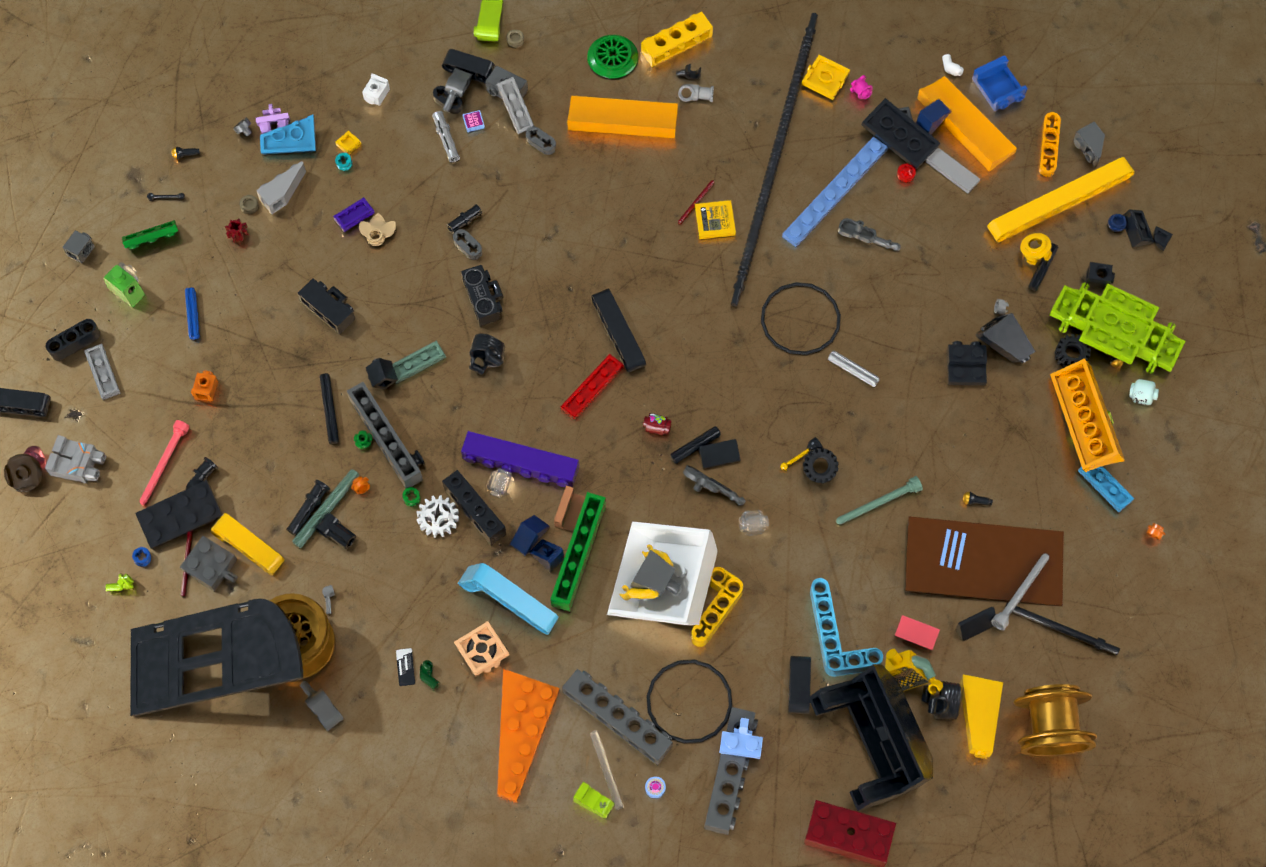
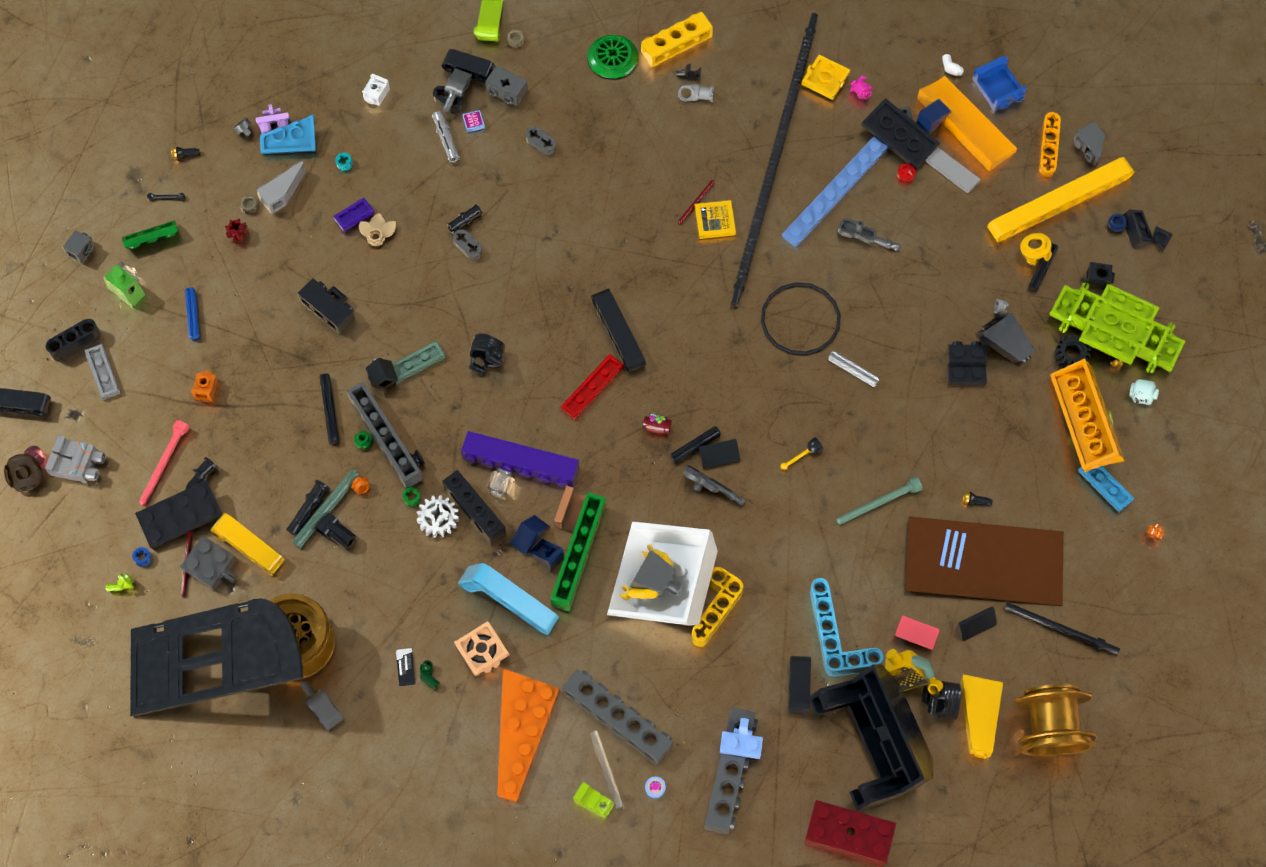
(328, 592): light grey hand -> none
(348, 142): yellow tile -> none
(482, 301): black piece -> none
(515, 105): light grey tile -> none
(622, 116): light orange arch -> none
(702, 664): black piece -> none
(753, 522): clear head -> none
(832, 465): black tyre -> none
(1001, 620): light grey piece -> none

